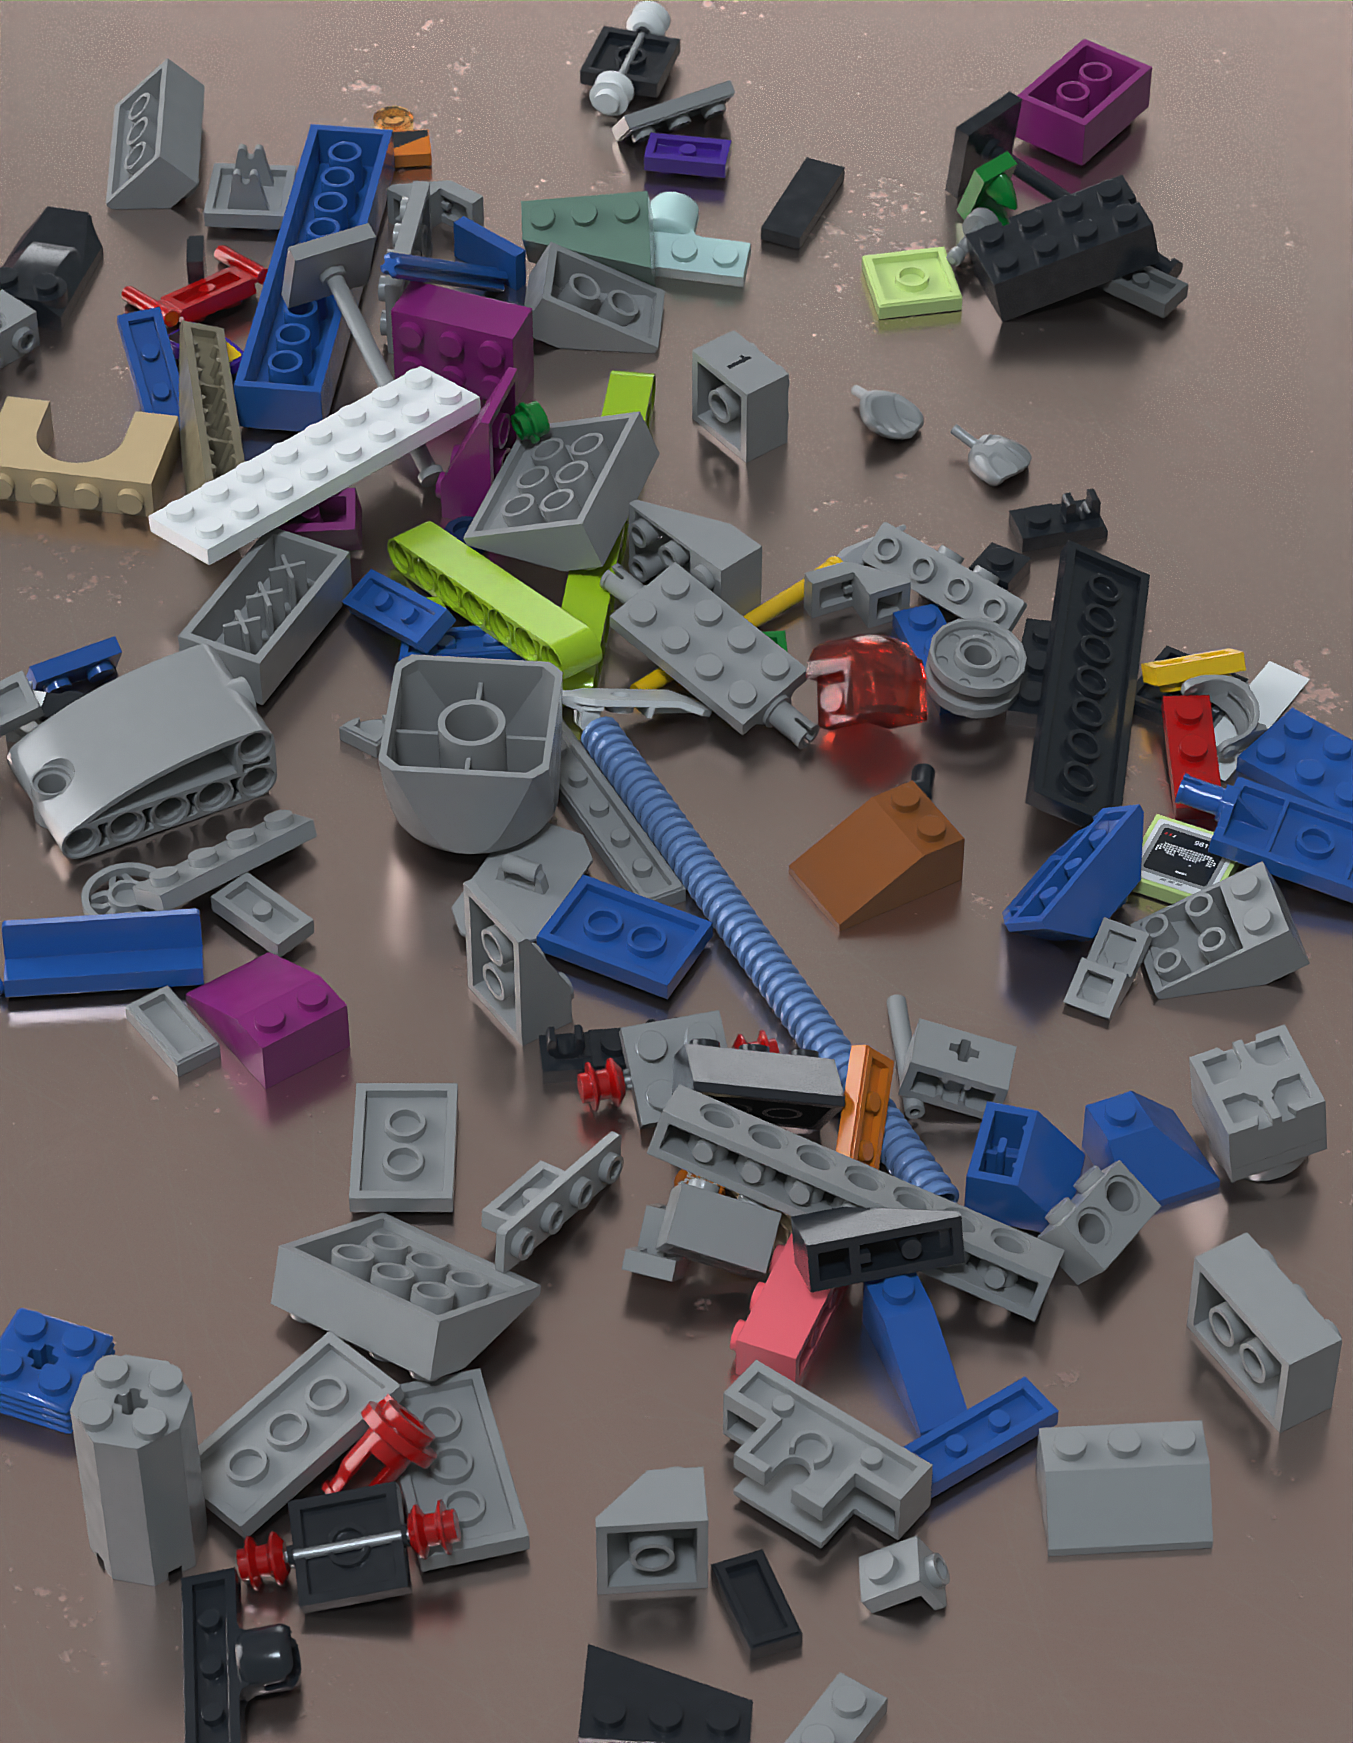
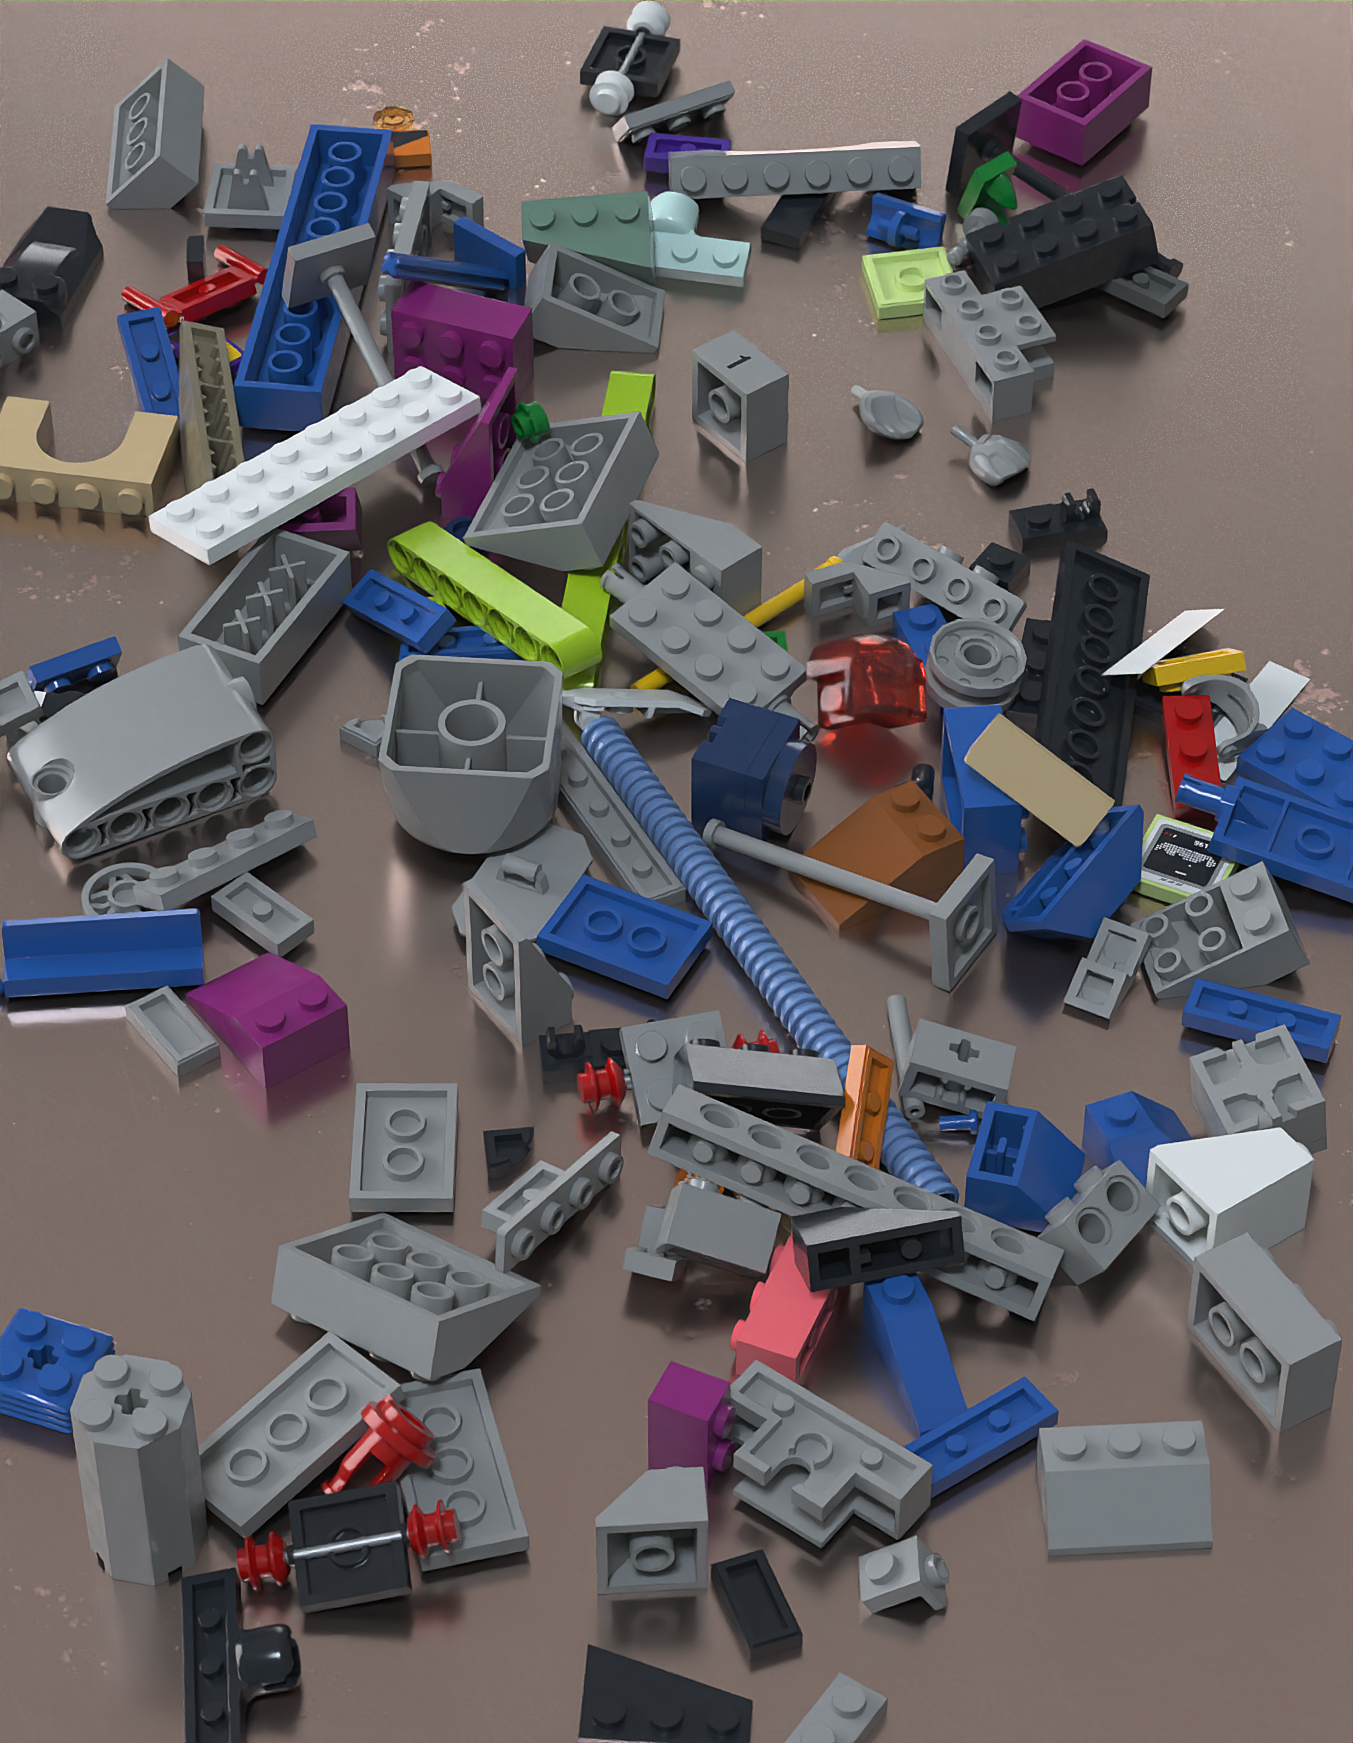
(507, 1150): none -> black tile
(690, 1422): none -> magenta brick
(752, 772): none -> dark blue piece
(796, 171): none -> light grey arch
(905, 223): none -> blue hips
(958, 922): none -> light grey tile
(961, 1122): none -> blue piece
(973, 804): none -> blue piece
(986, 340): none -> light grey piece
(1038, 780): none -> tan slope
(1163, 642): none -> white sticker
(1228, 1188): none -> white slope
(1245, 1013): none -> blue plate

